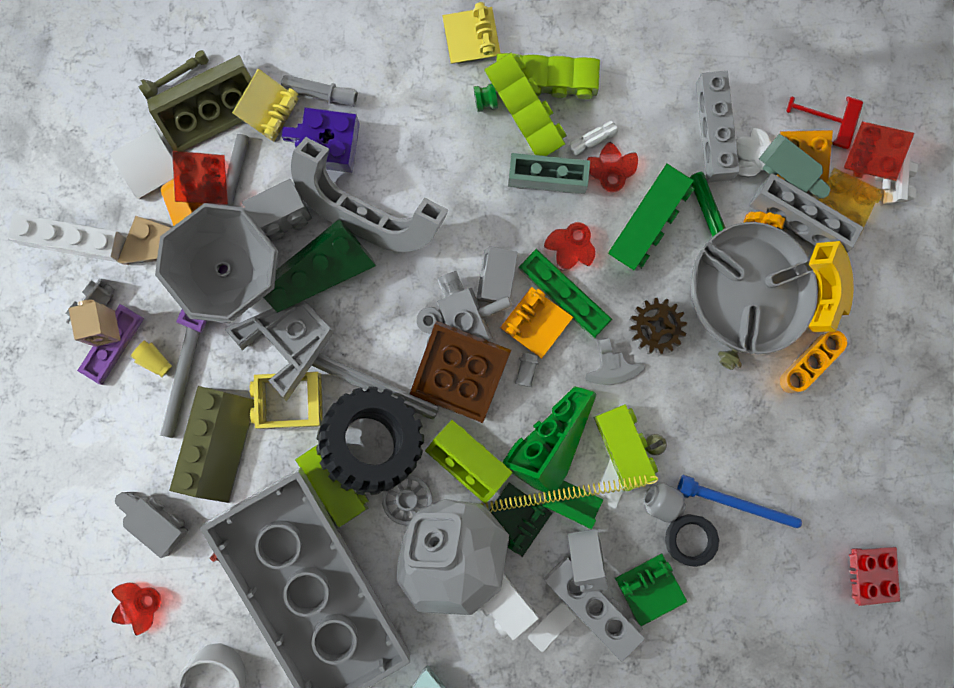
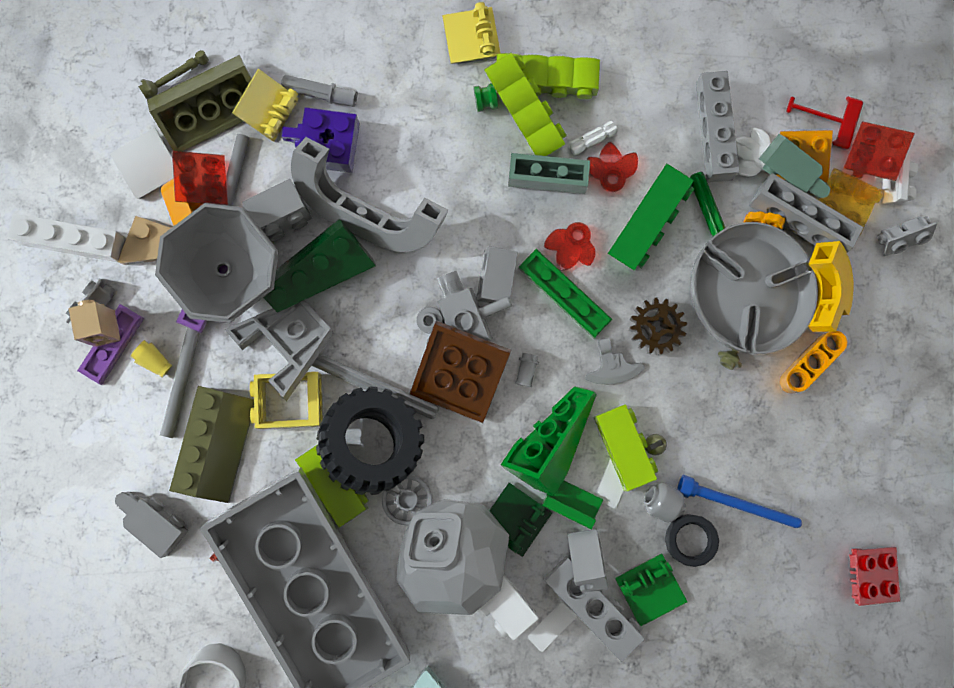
(133, 607): clear red plate -> none
(468, 461): lime brick -> none
(515, 499): light yellow piece -> none
(536, 322): light orange hinge -> none
(916, 232): none -> light grey hinge

